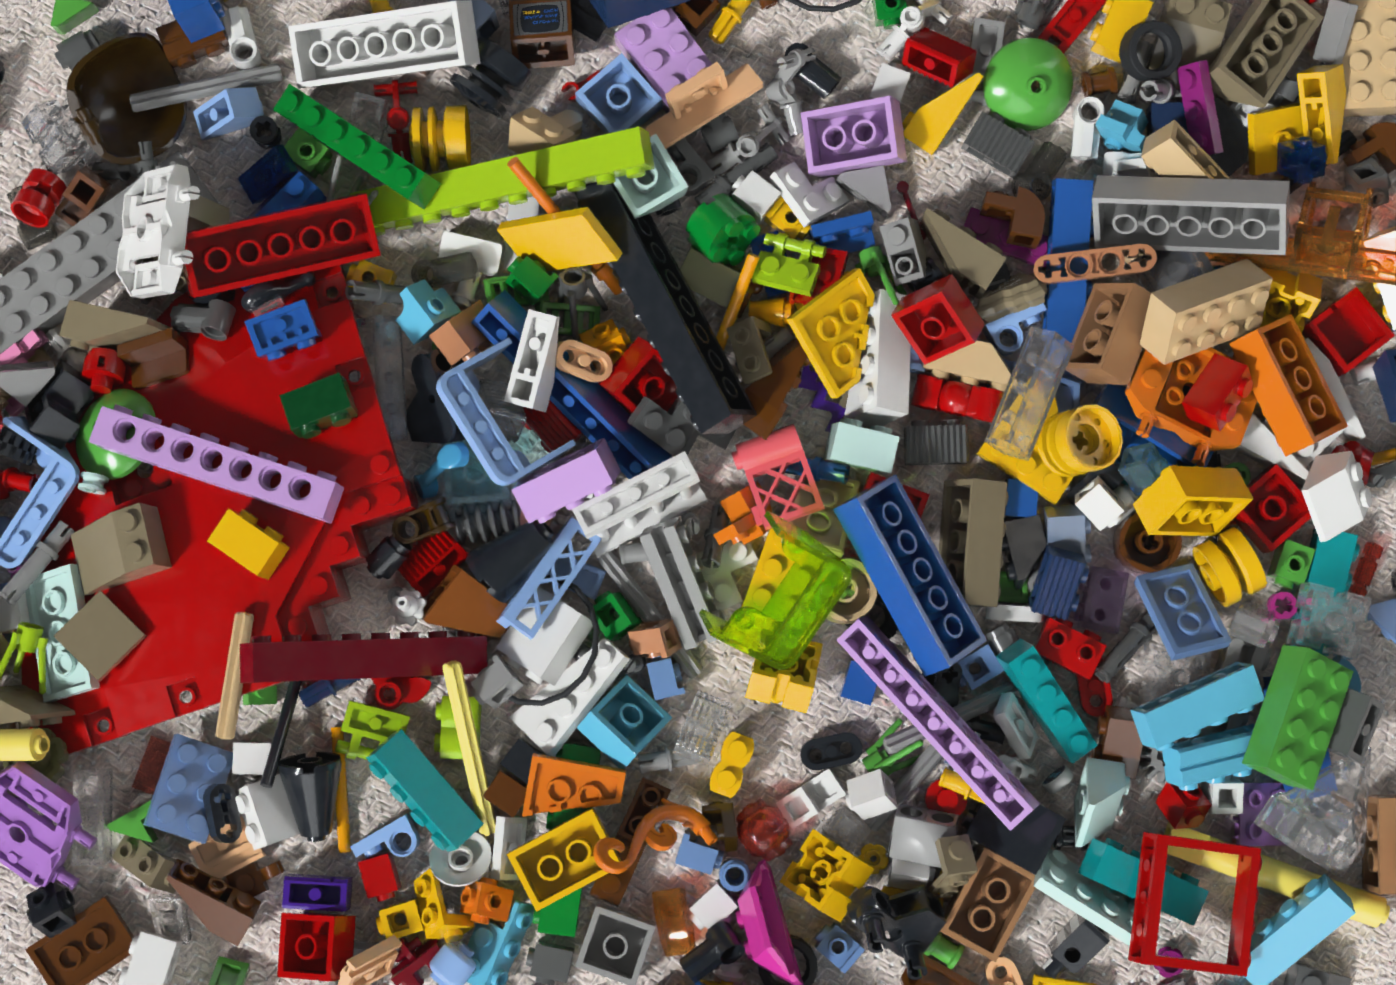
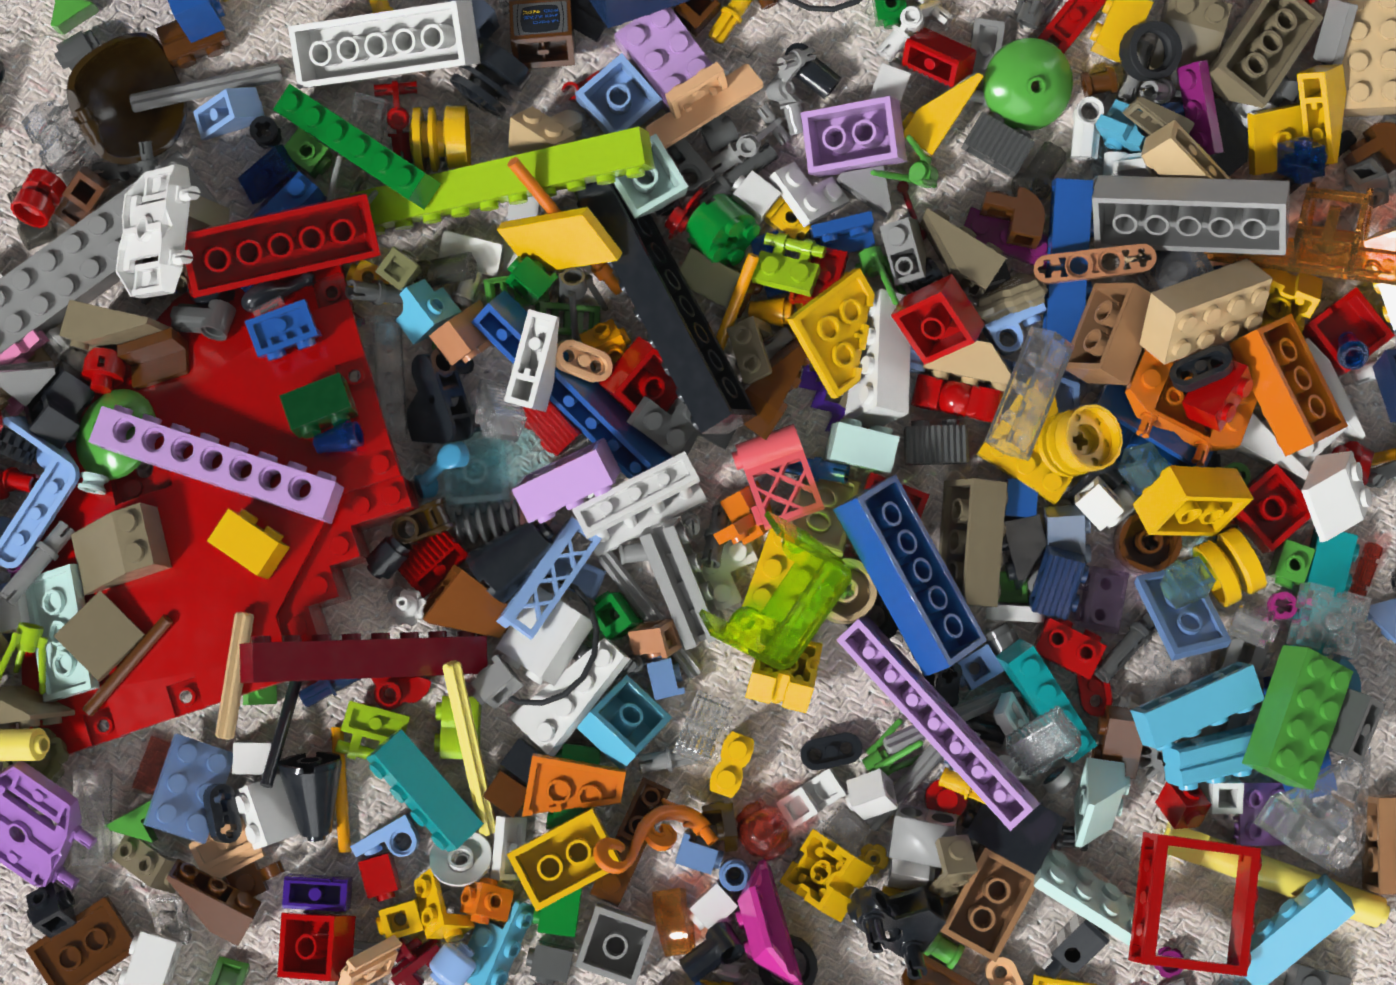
(127, 665): none -> reddish brown bar
(241, 37): white piece -> none
(340, 438): none -> clear blue cone
(399, 268): none -> olive brick
(460, 395): light blue windscreen -> none
(679, 217): none -> red plate
(851, 951): medium blue brick -> none
(857, 684): blue brick -> none
(920, 173): none -> bright green plant
(1043, 742): none -> clear brick
(1119, 871): teal brick -> none
(1154, 116): none -> dark tan slope
(1186, 582): none -> clear light blue brick
(1201, 368): none -> black plate
(1351, 351): none -> clear blue cone

